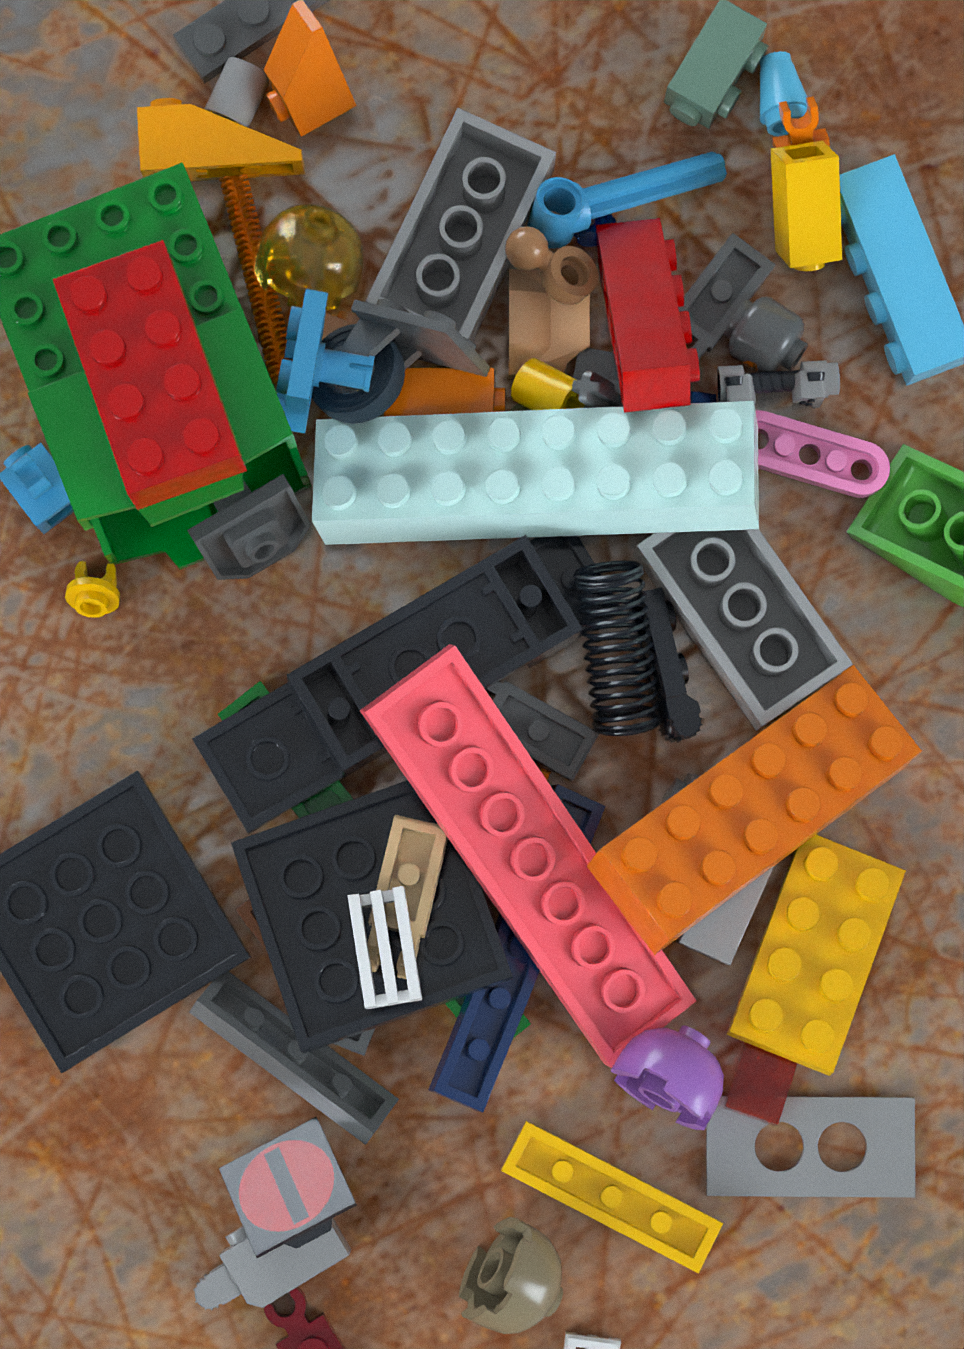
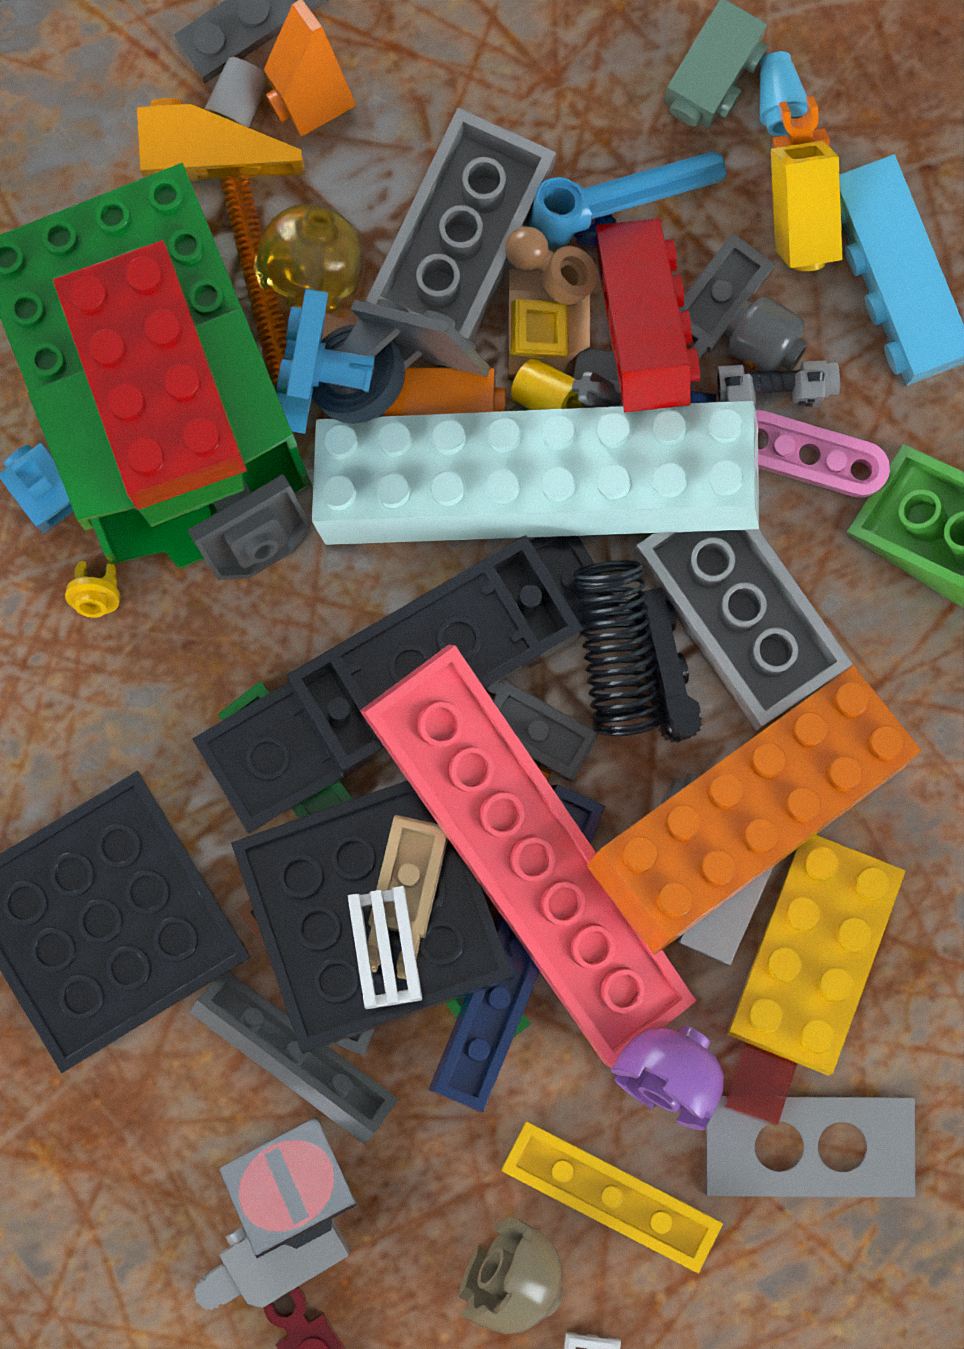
(539, 329): none -> yellow tile

